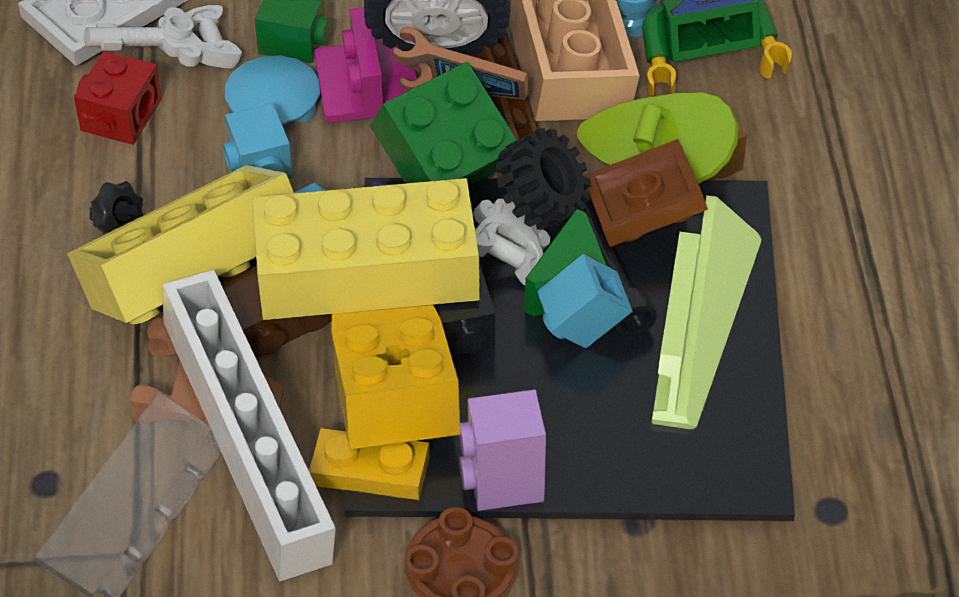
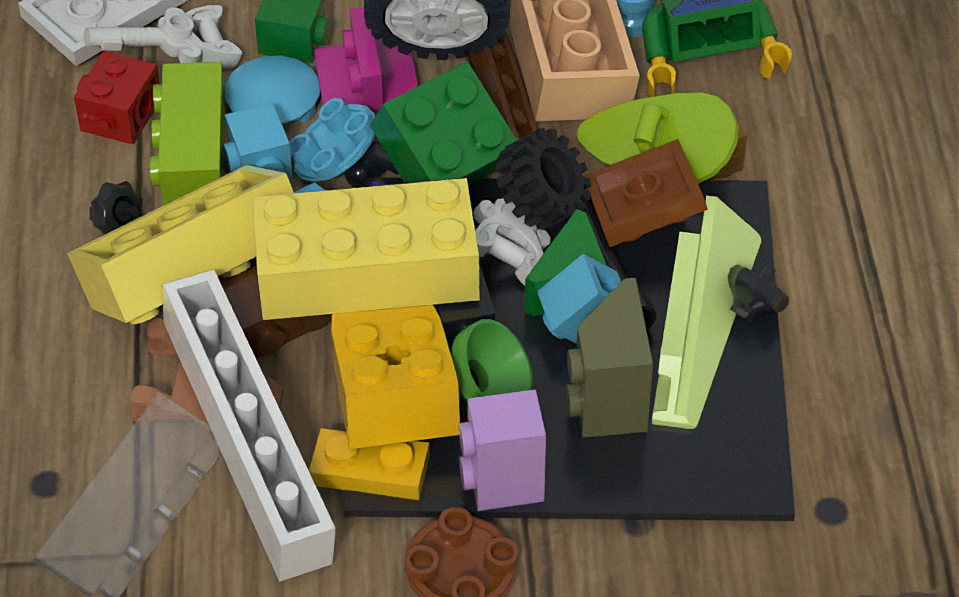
(188, 128): none -> lime brick
(332, 141): none -> medium azure dish
(370, 165): none -> black arm
(494, 357): none -> bright green piece
(495, 78): nougat flag -> none
(611, 367): none -> olive slope
(754, 293): none -> black piece

